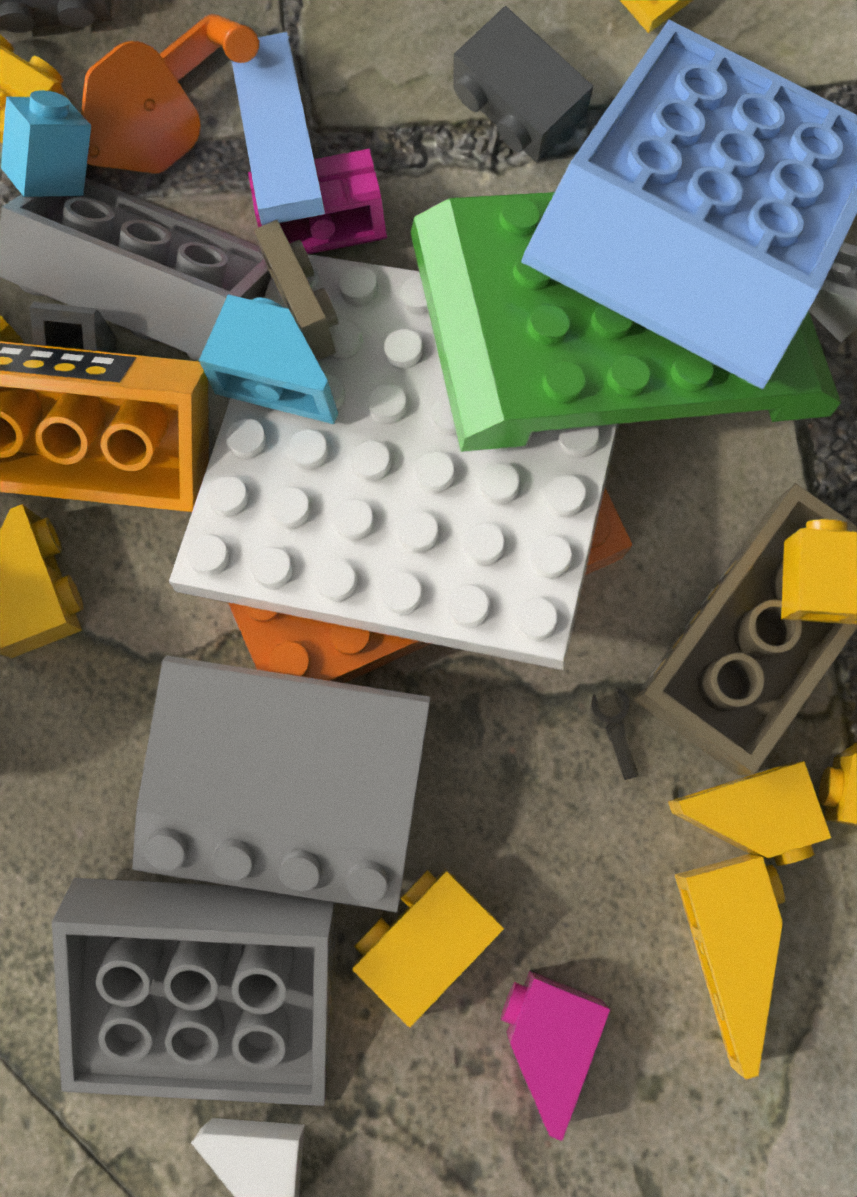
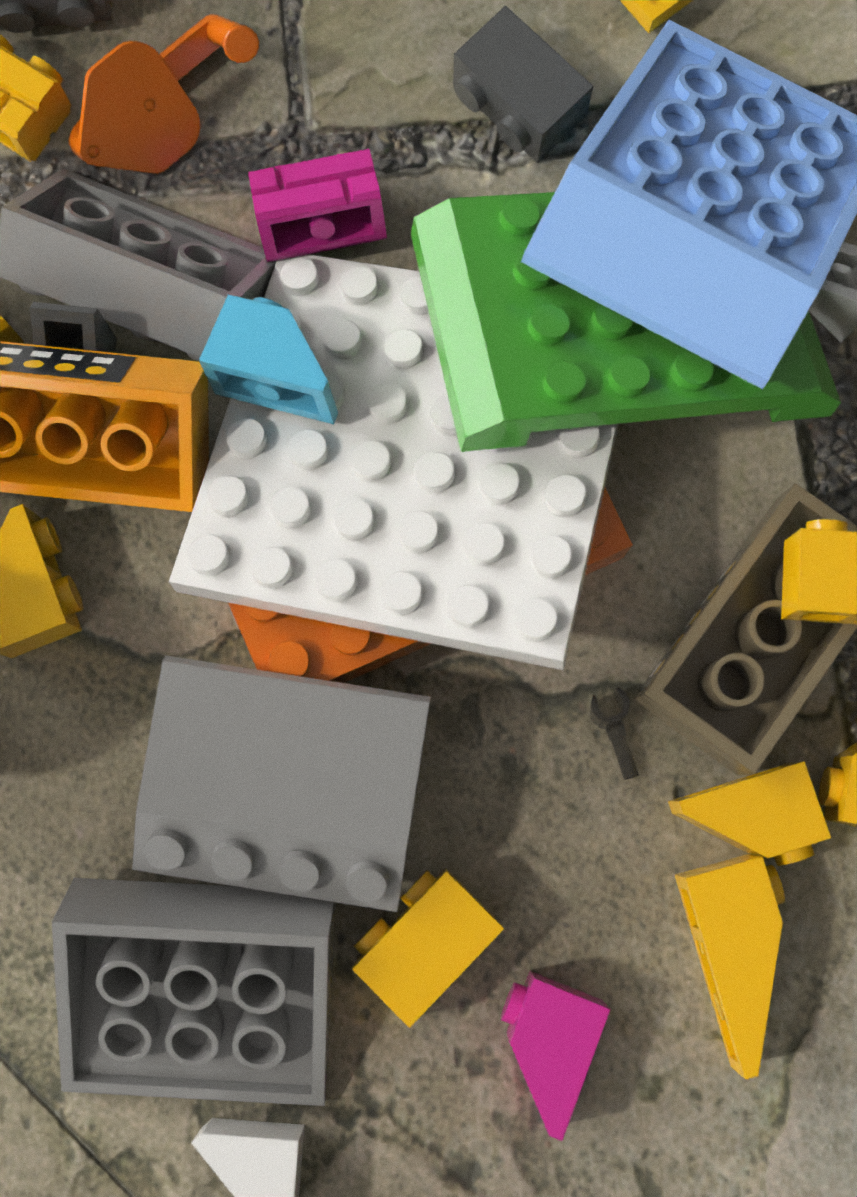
(45, 145): medium azure brick -> none
(277, 134): light blue tile -> none
(290, 270): dark tan plate -> none

